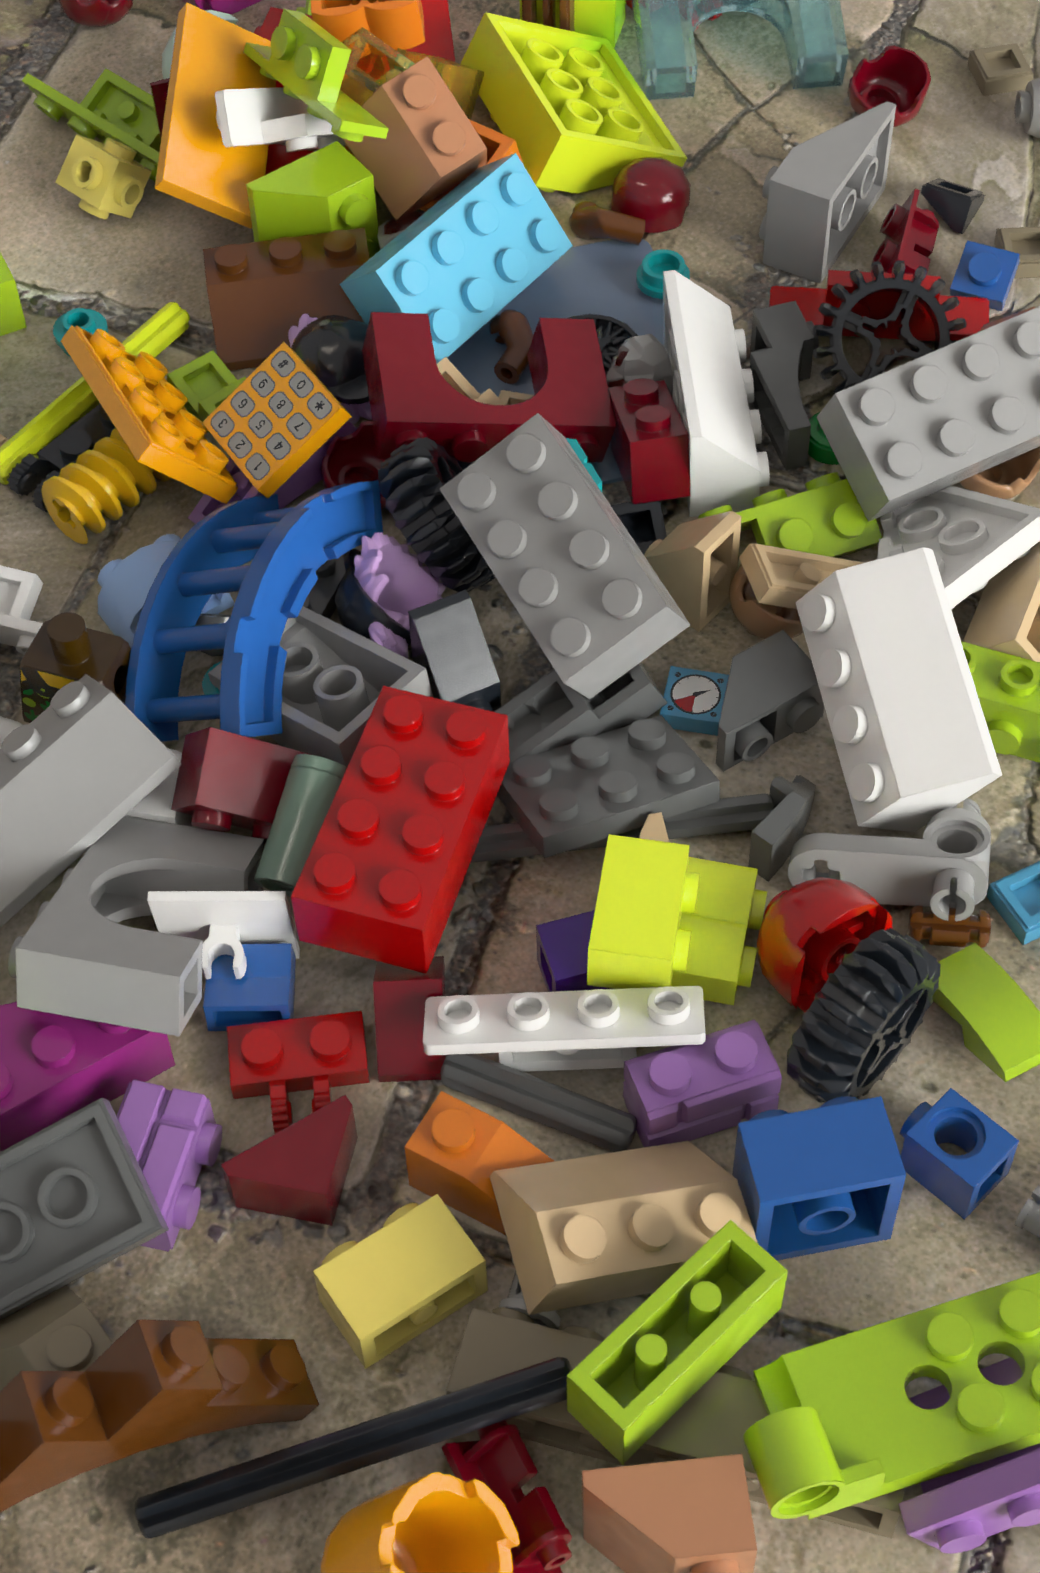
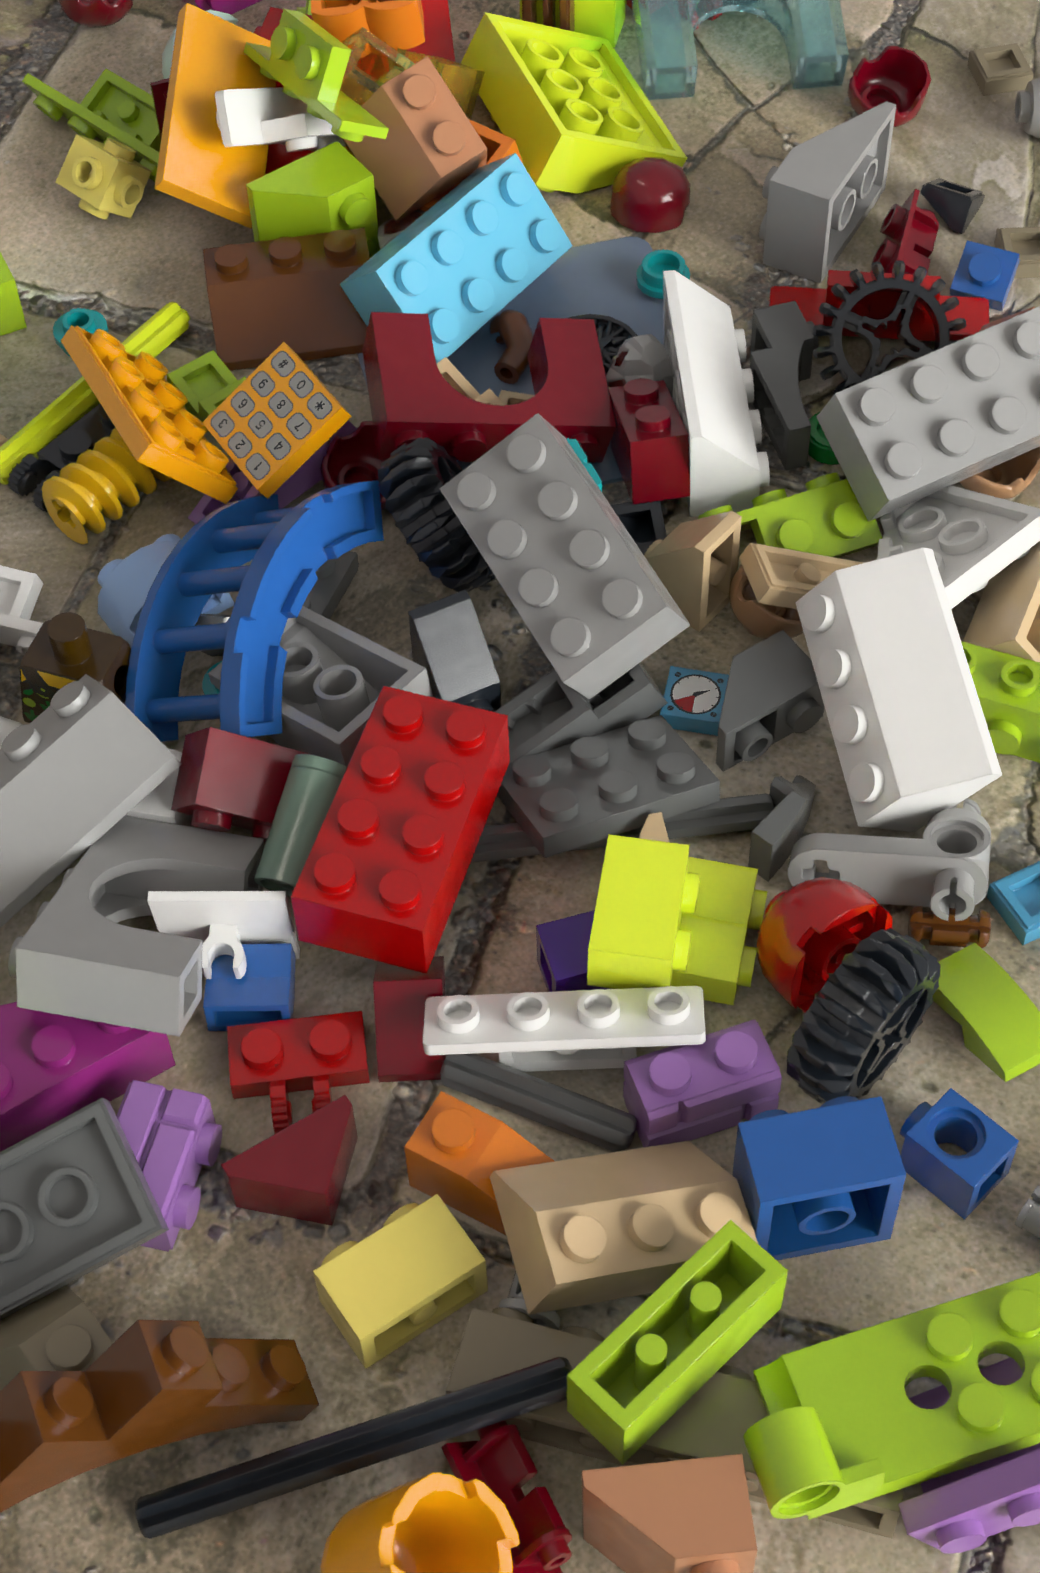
(335, 355): black hair -> none
(380, 590): lavender hair -> none
(595, 222): reddish brown arm -> none

